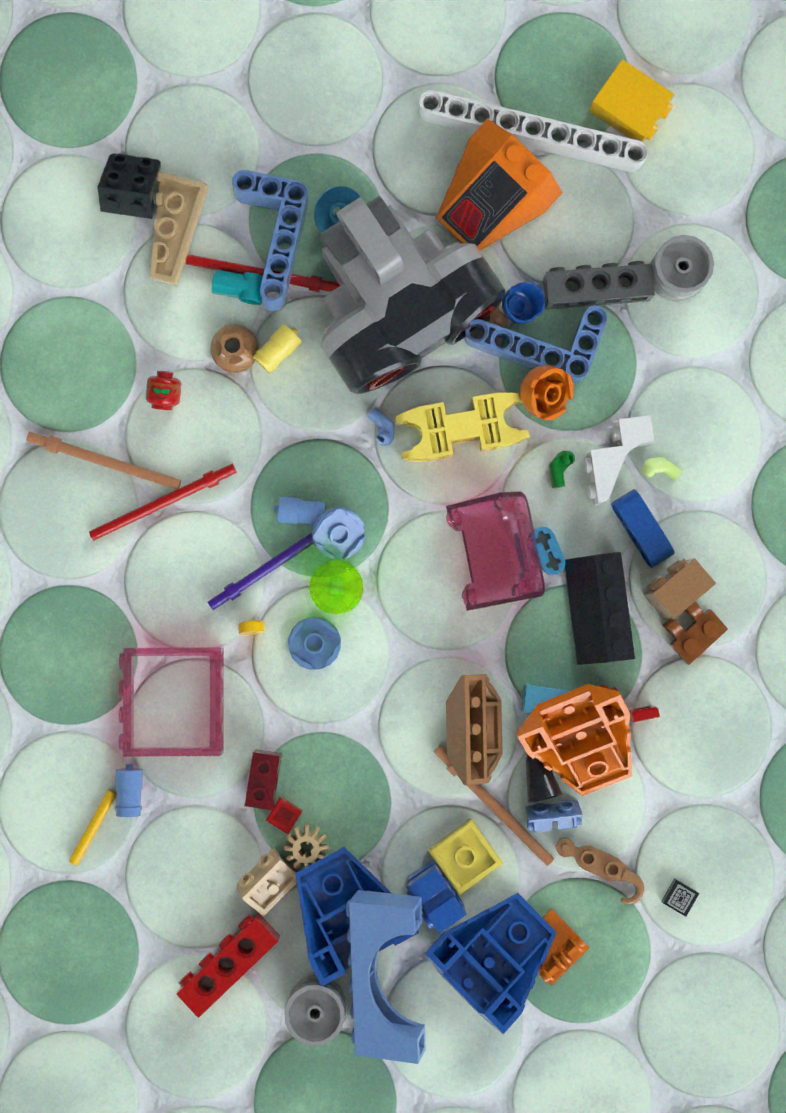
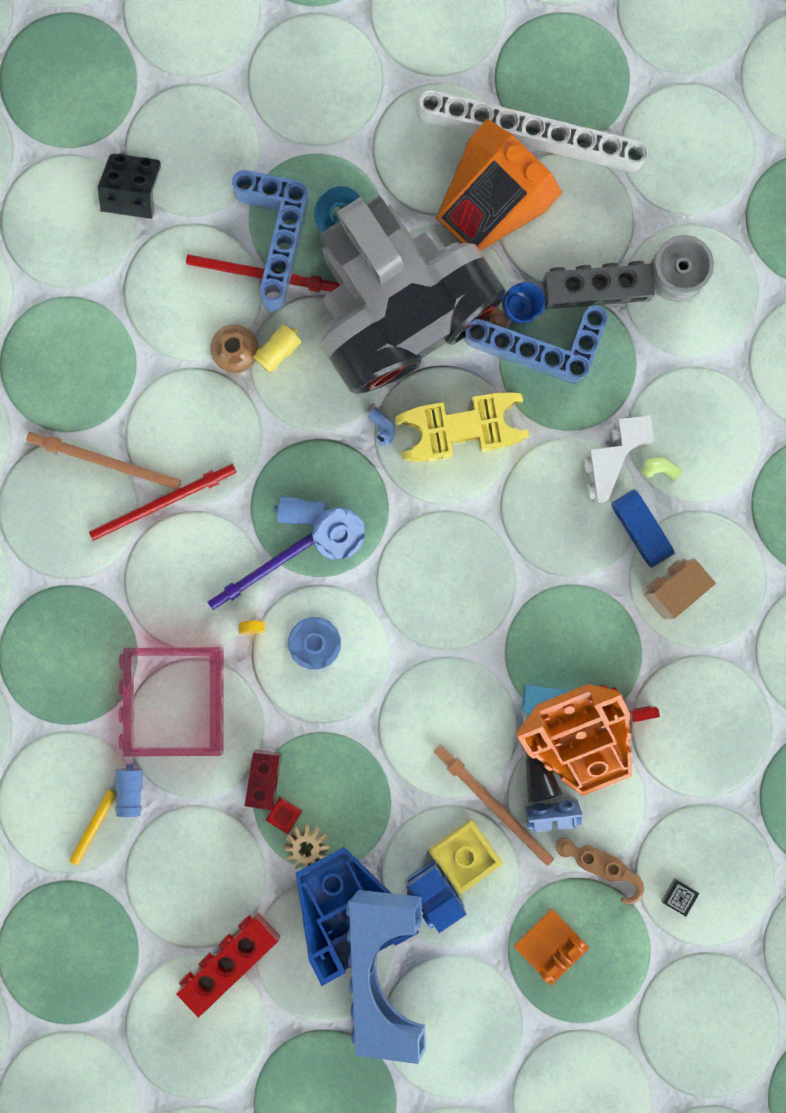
(163, 391): red head -> none
(177, 217): tan wing -> none
(239, 286): teal piece -> none
(267, 882): tan bracket -> none
(310, 1026): light grey wheel -> none
(335, 572): clear neon green brick -> none
(474, 729): medium nougat wedge -> none
(494, 958): blue wedge -> none
(498, 549): clear pink windscreen -> none
(546, 391): orange cylinder -> none
(554, 549): dark azure beam -> none
(558, 466): green arm -> none
(599, 609): black slope -> none
(632, 102): yellow brick -> none
(698, 636): dark orange plate -> none

